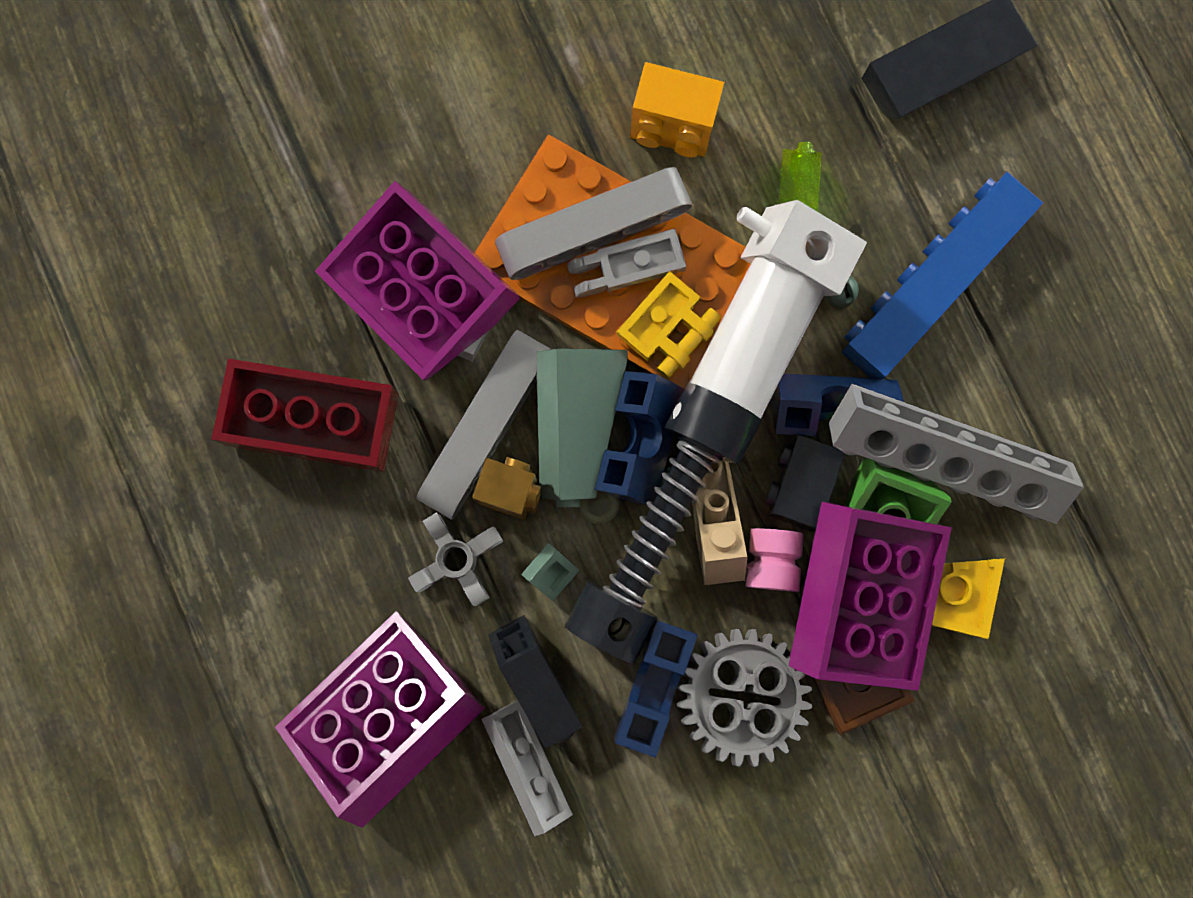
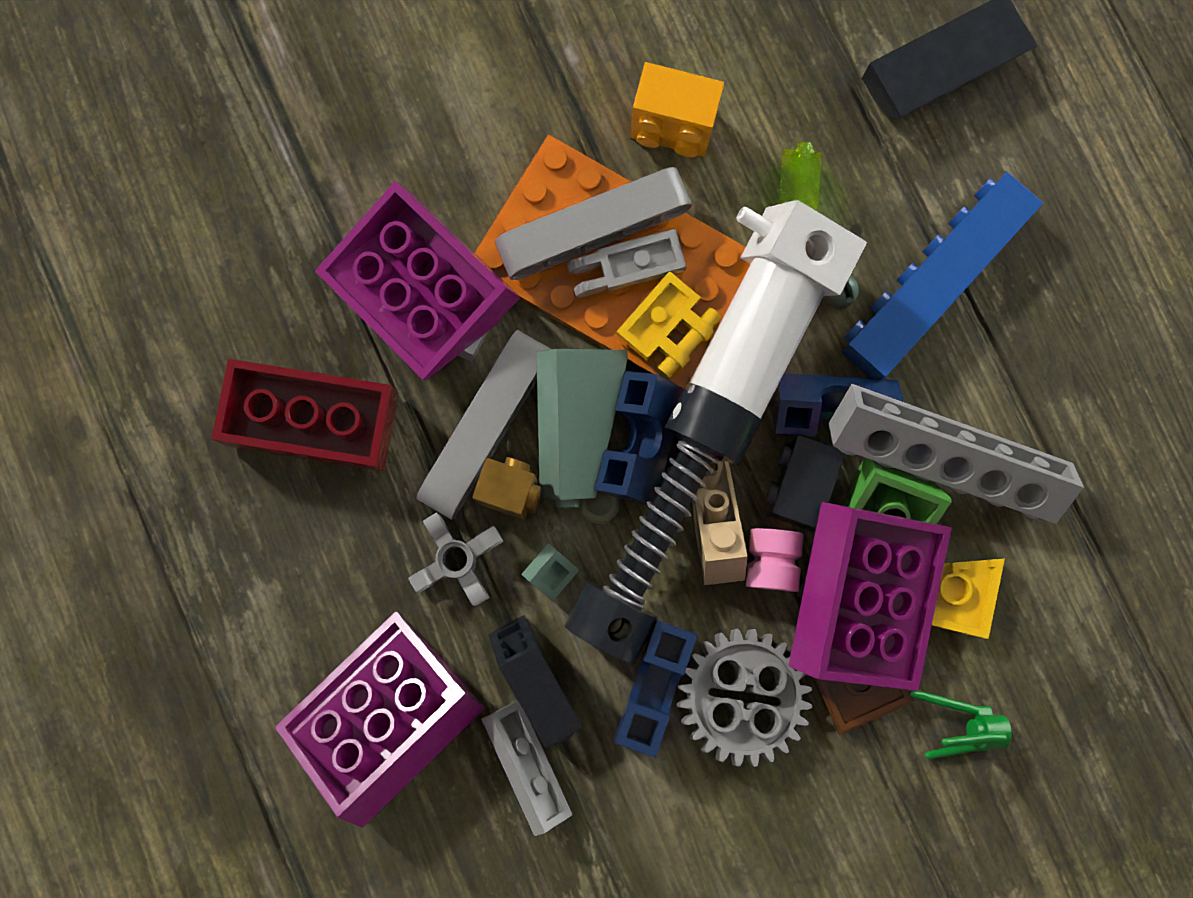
(983, 731): none -> green plant

